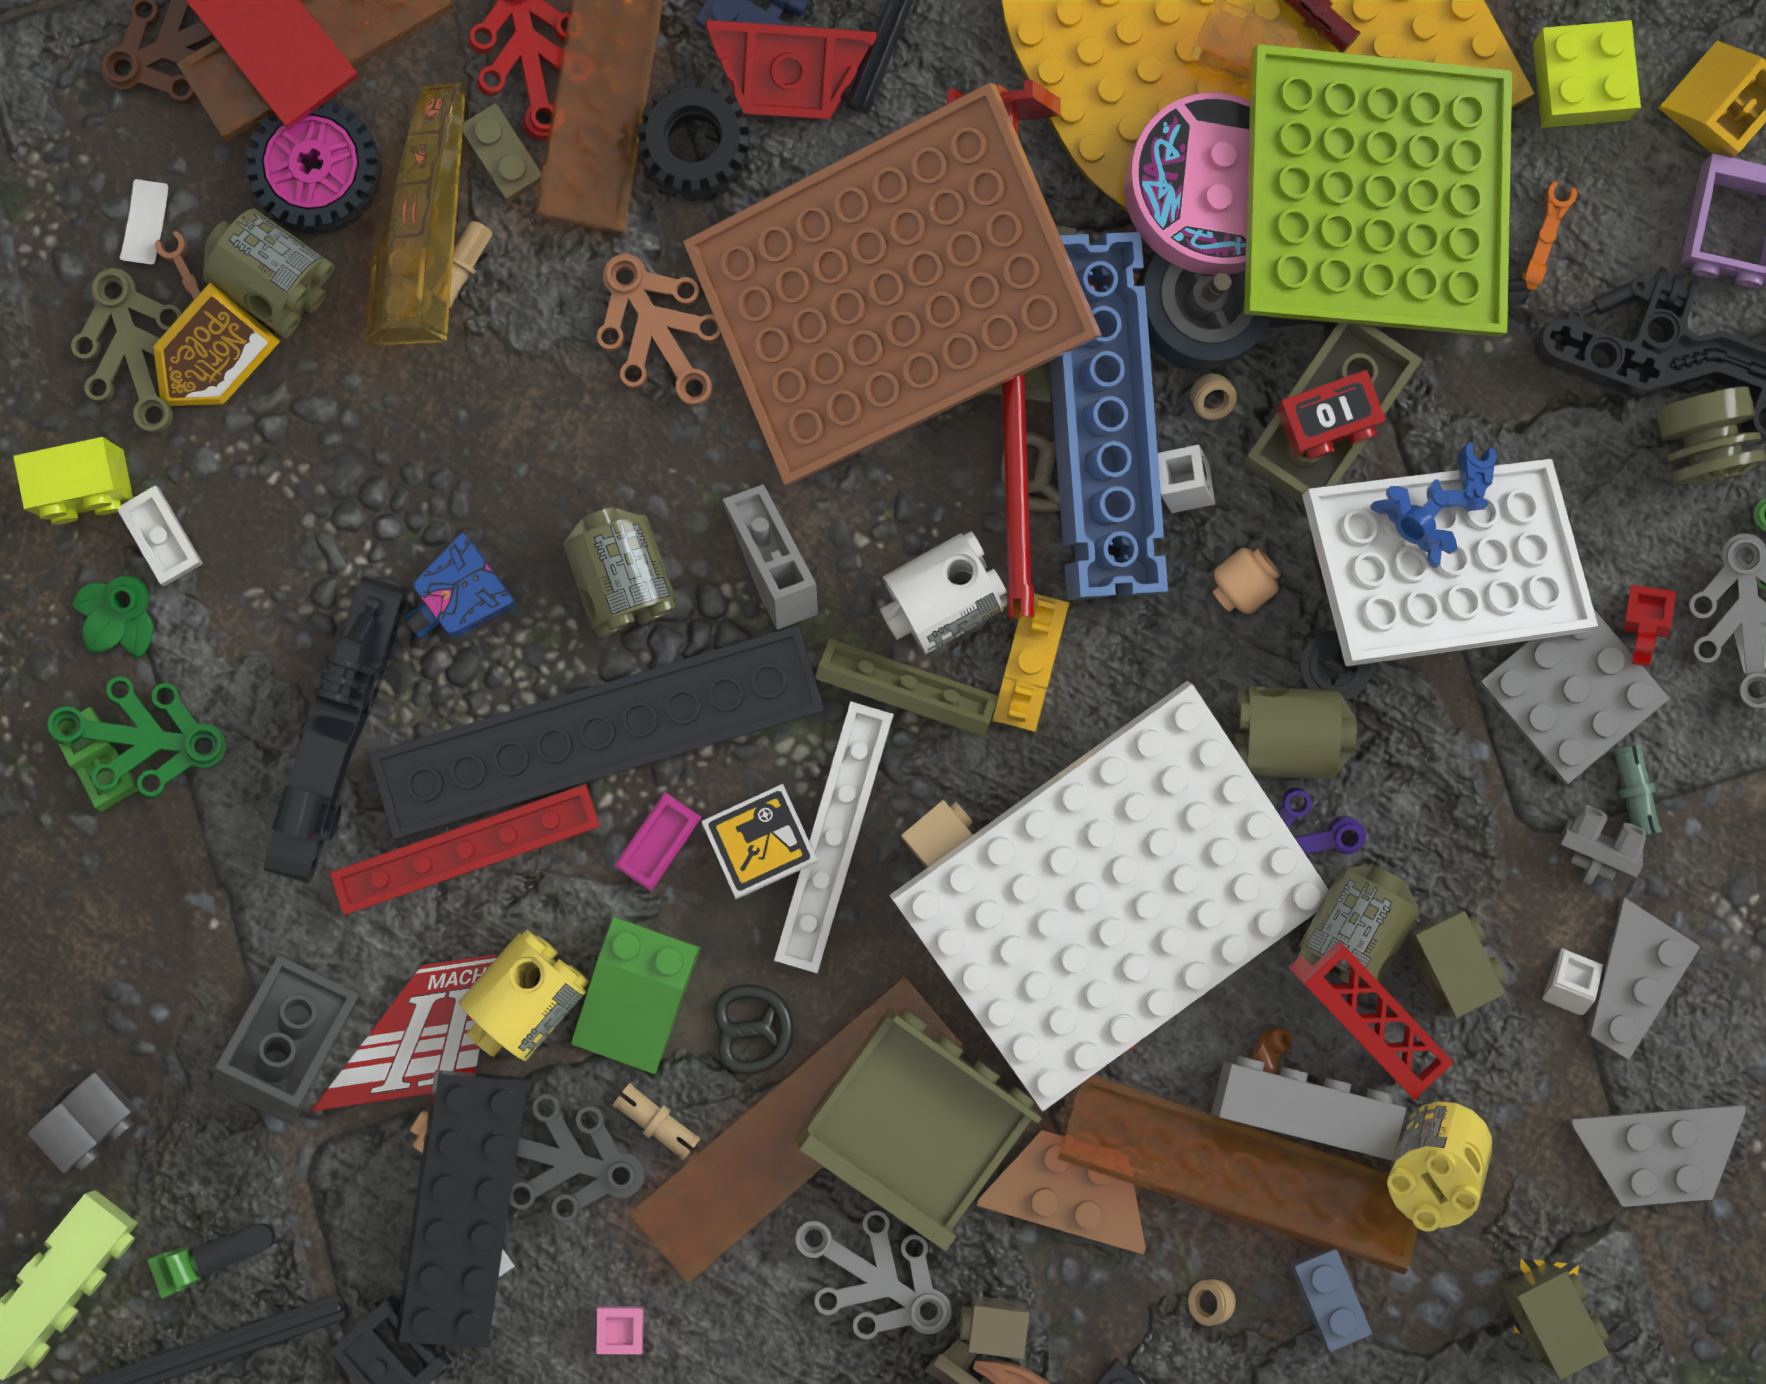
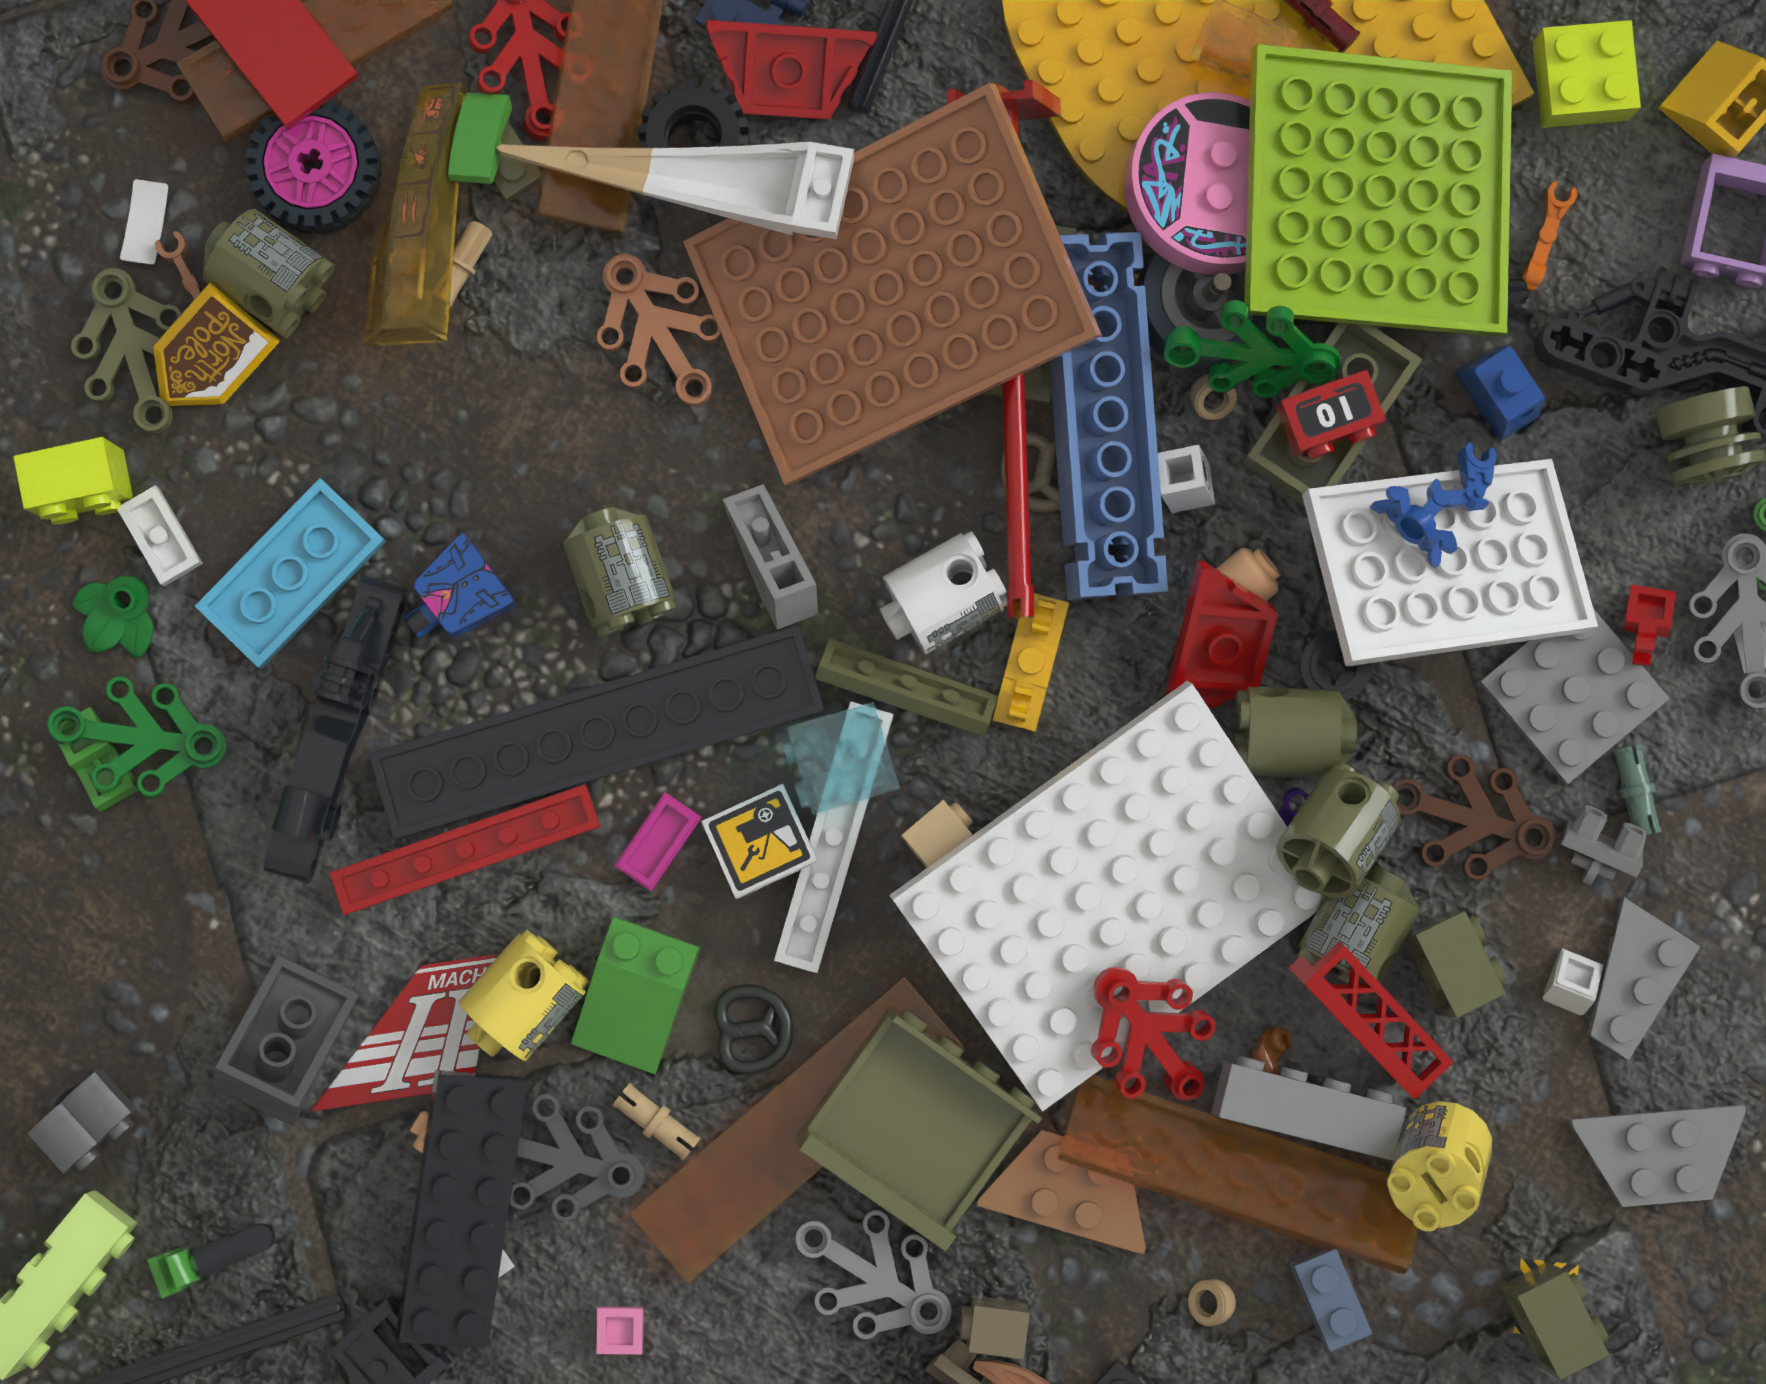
(290, 573): none -> medium azure plate
(477, 136): none -> bright green slope
(768, 185): none -> white plate
(840, 759): none -> clear light blue plate
(1146, 1029): none -> red plant
(1221, 637): none -> red wing
(1305, 360): none -> green plant
(1339, 832): none -> olive cylinder
(1480, 820): none -> reddish brown plant
(1502, 390): none -> blue torso

